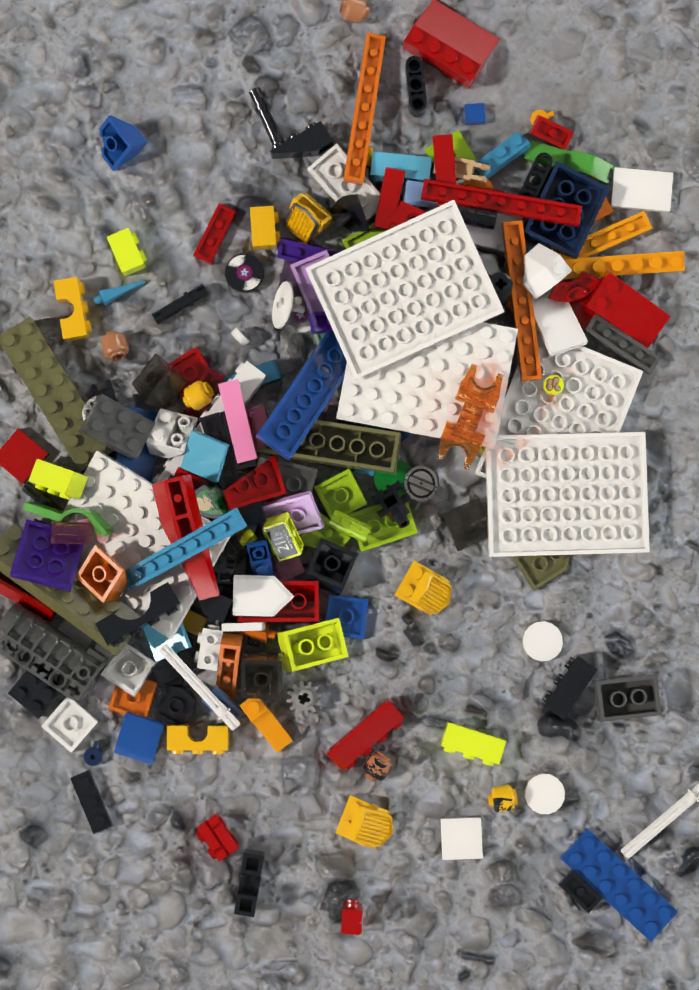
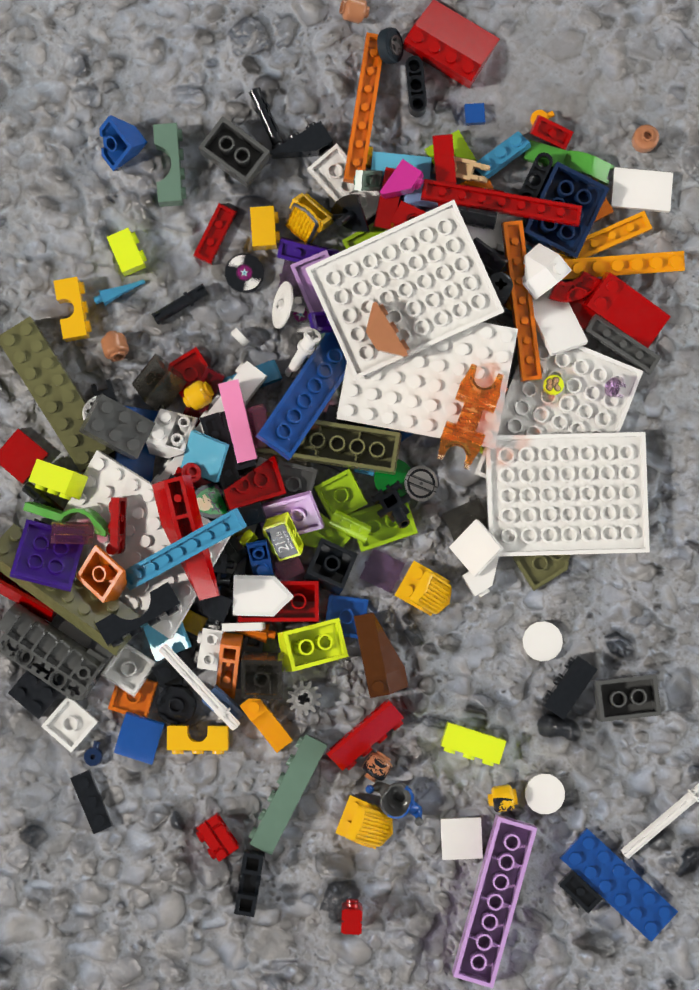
(117, 525): none -> red plate
(170, 188): none -> sand green arch
(193, 470): none -> red plate
(234, 152): none -> dark grey brick
(288, 793): none -> sand green brick
(305, 347): none -> white pin
(368, 180): none -> sand green plate
(380, 661): none -> reddish brown wedge
(382, 570): none -> clear purple piece
(384, 333): none -> nougat slope
(390, 45): none -> black wheel
(397, 800): none -> dark grey piece
(402, 181): none -> dark pink slope
(476, 547): none -> white tile
(480, 584): none -> white slope
(490, 258): none -> black plate
(494, 901): none -> lavender brick
(613, 387): none -> clear purple plate
(645, 138): none -> nougat head

